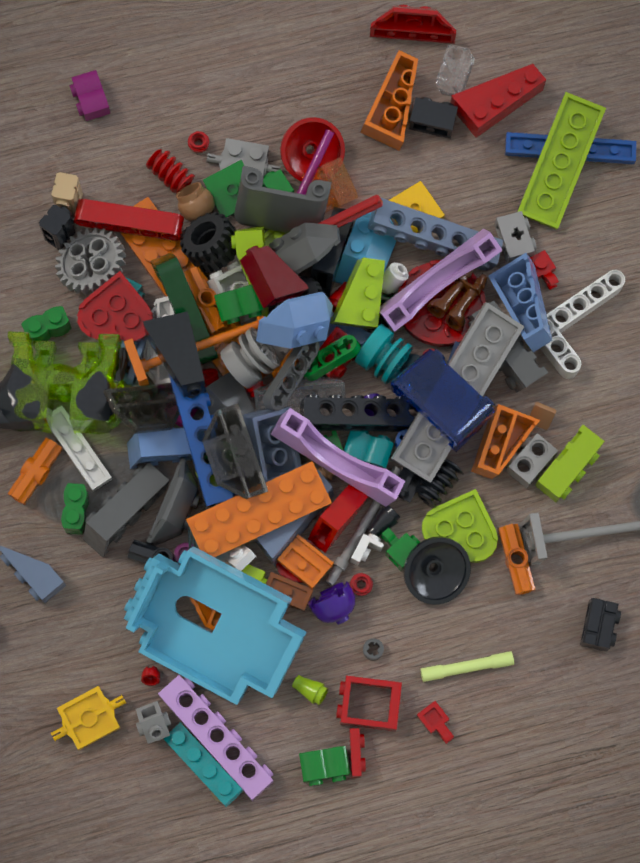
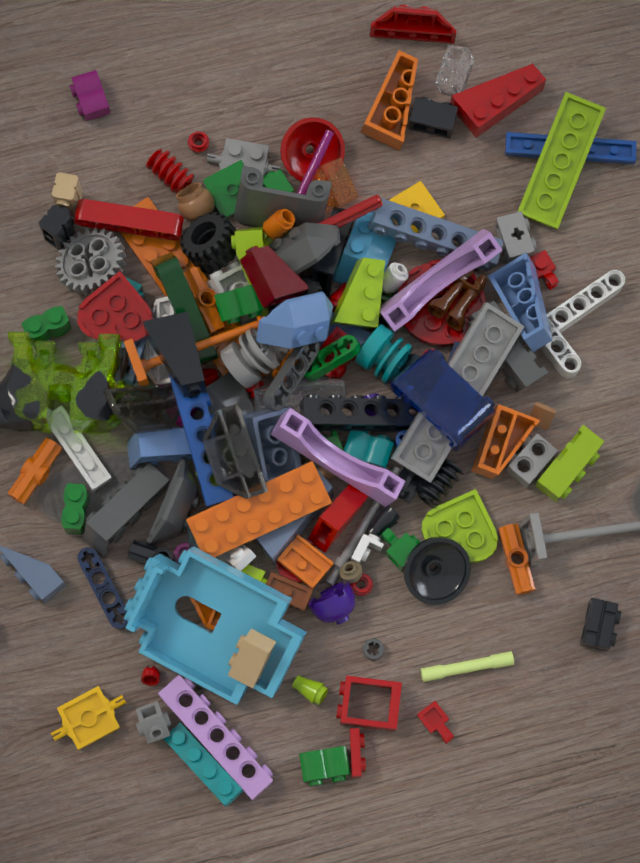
(101, 589): none -> dark blue beam
(251, 658): none -> tan brick
(279, 223): none -> orange brick
(351, 571): none -> dark tan plate

